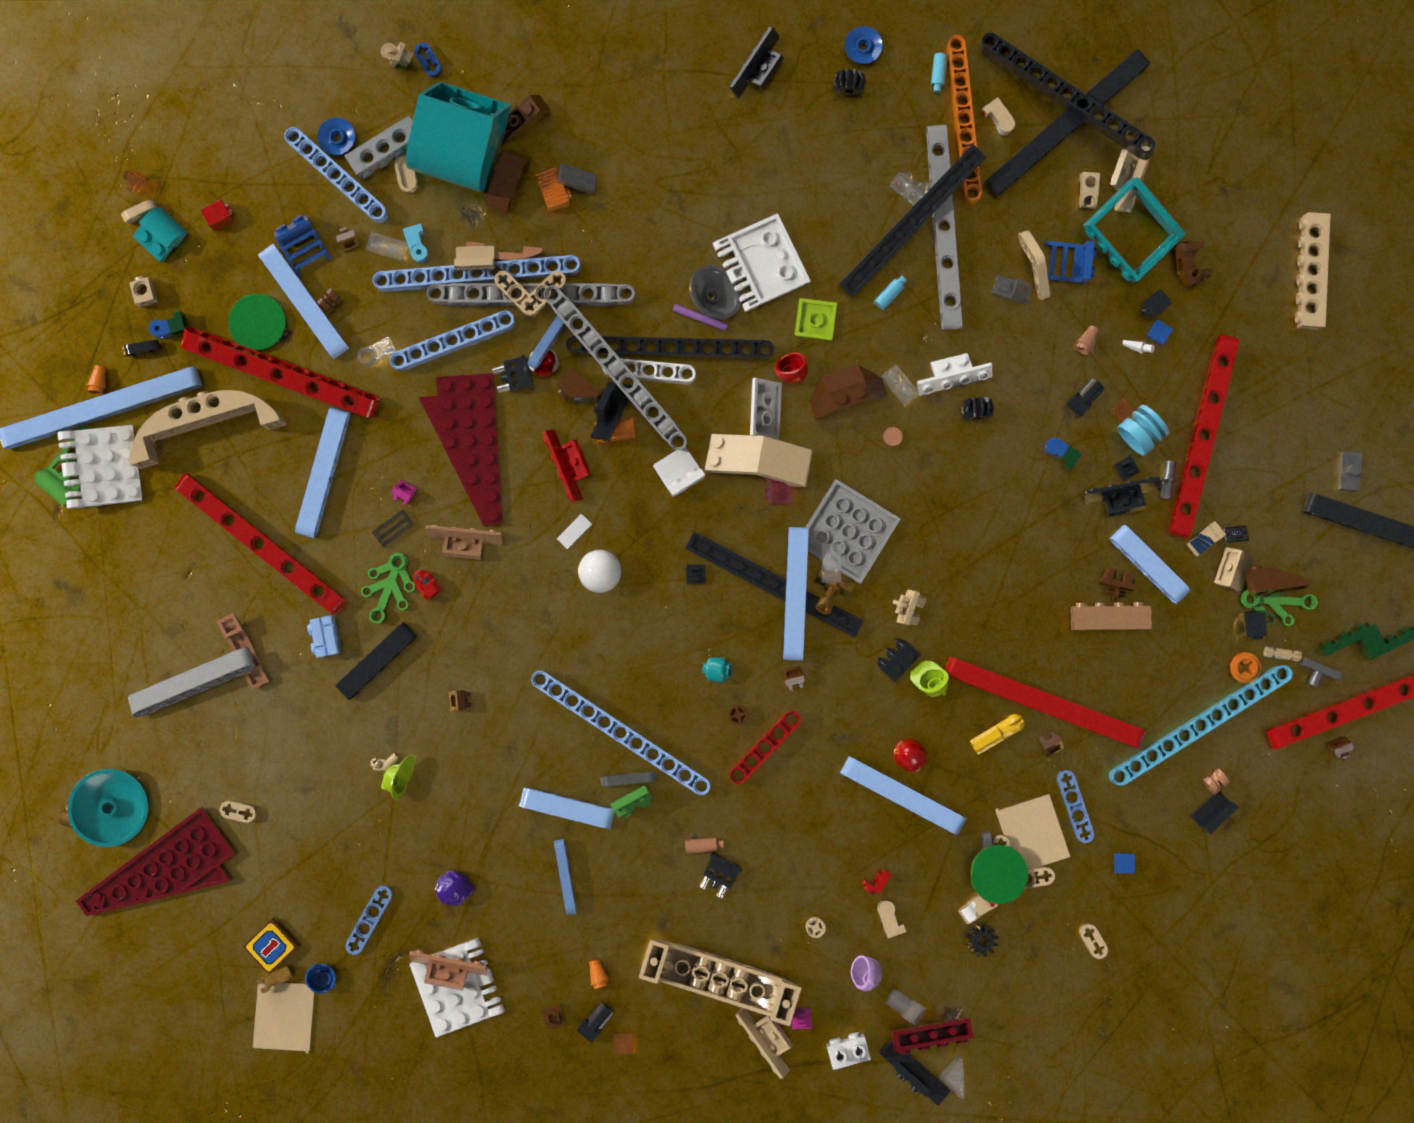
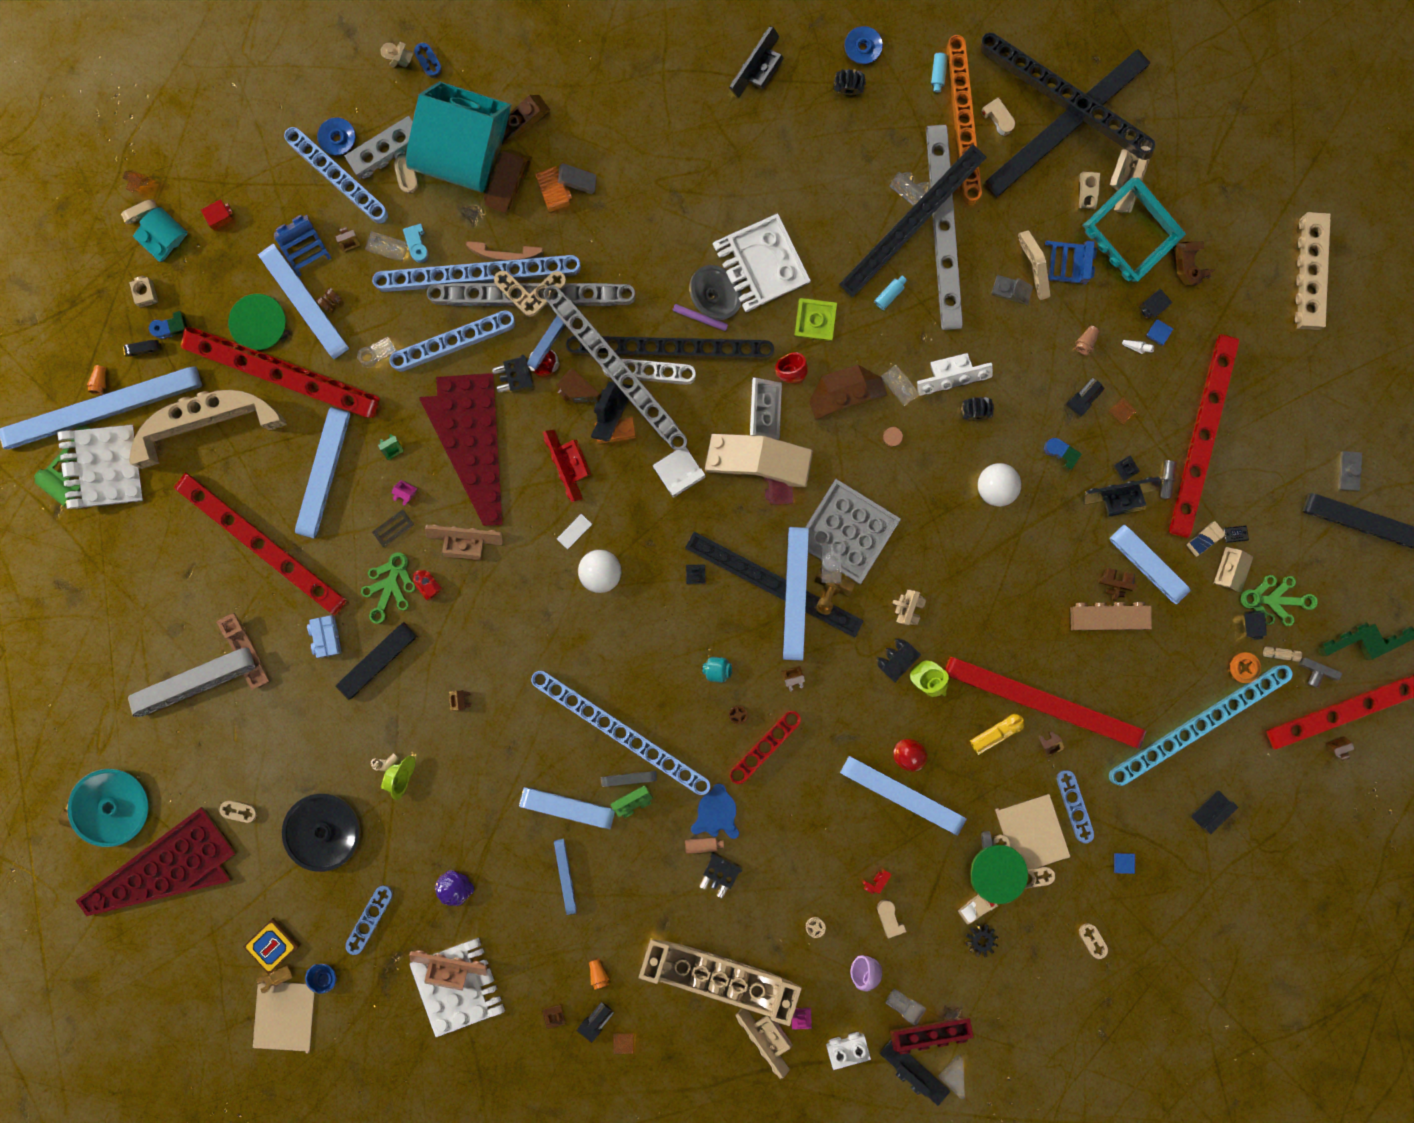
(321, 832): none -> black dish
(390, 447): none -> green tile
(474, 258): tan panel -> none
(715, 813): none -> blue tile
(999, 484): none -> white piece
(1144, 429): medium azure wheel -> none
(1216, 781): nougat wheel -> none
(1270, 581): reddish brown slope -> none

